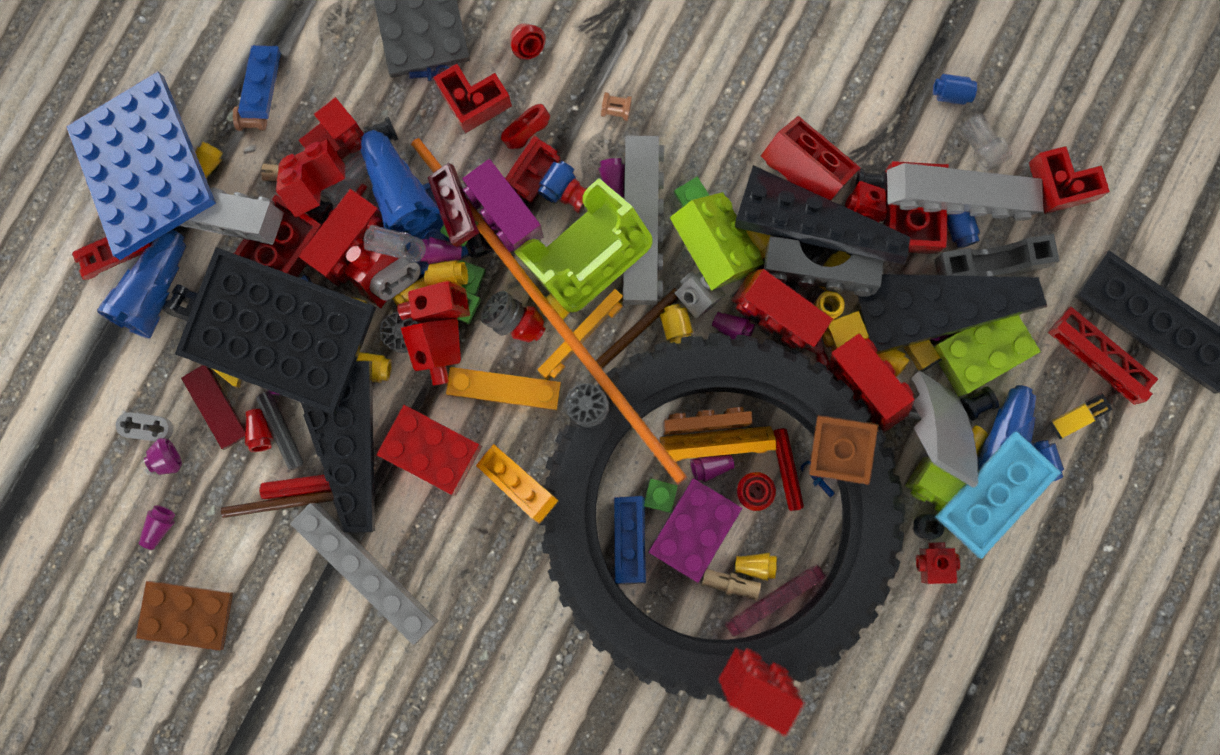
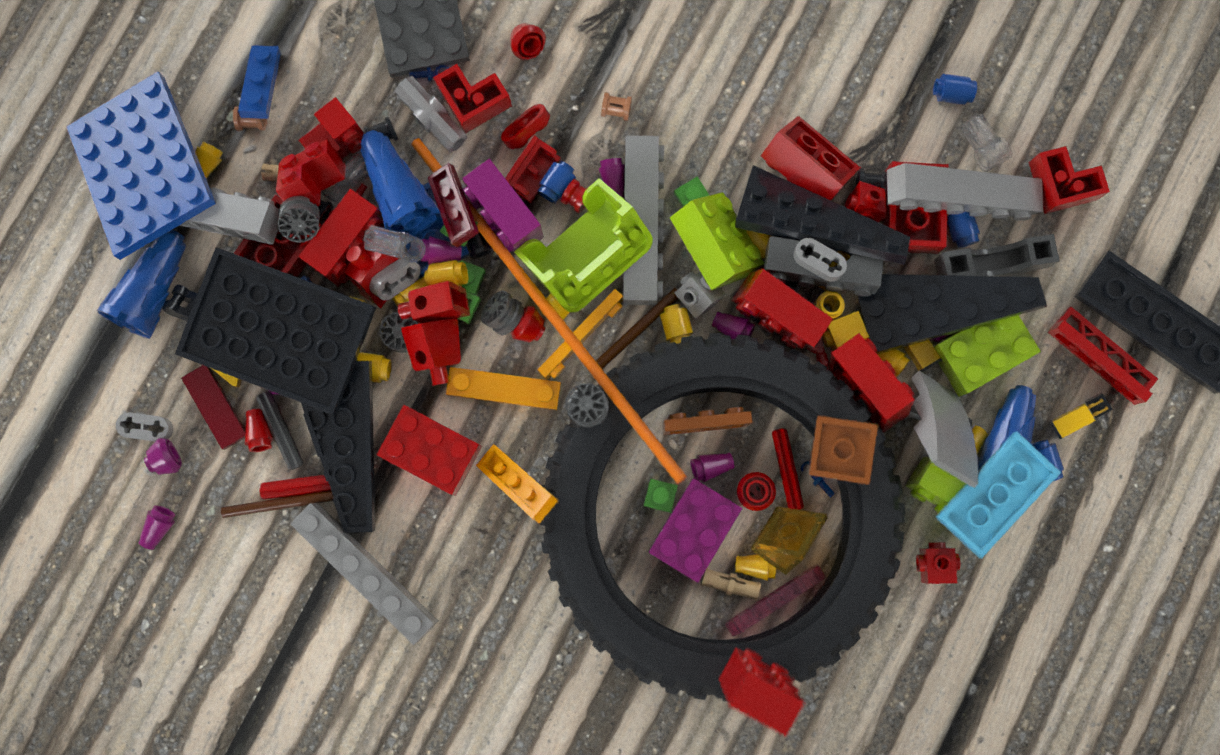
(103, 256): red plate -> none
(184, 615): dark orange plate -> none
(299, 218): none -> dark grey wheel
(430, 114): none -> light grey piece
(630, 540): blue plate -> none
(719, 443): light orange plate -> none
(788, 537): none -> clear yellow slope
(823, 254): none -> light grey beam
(919, 525): black bush -> none
(980, 403): black bush -> none

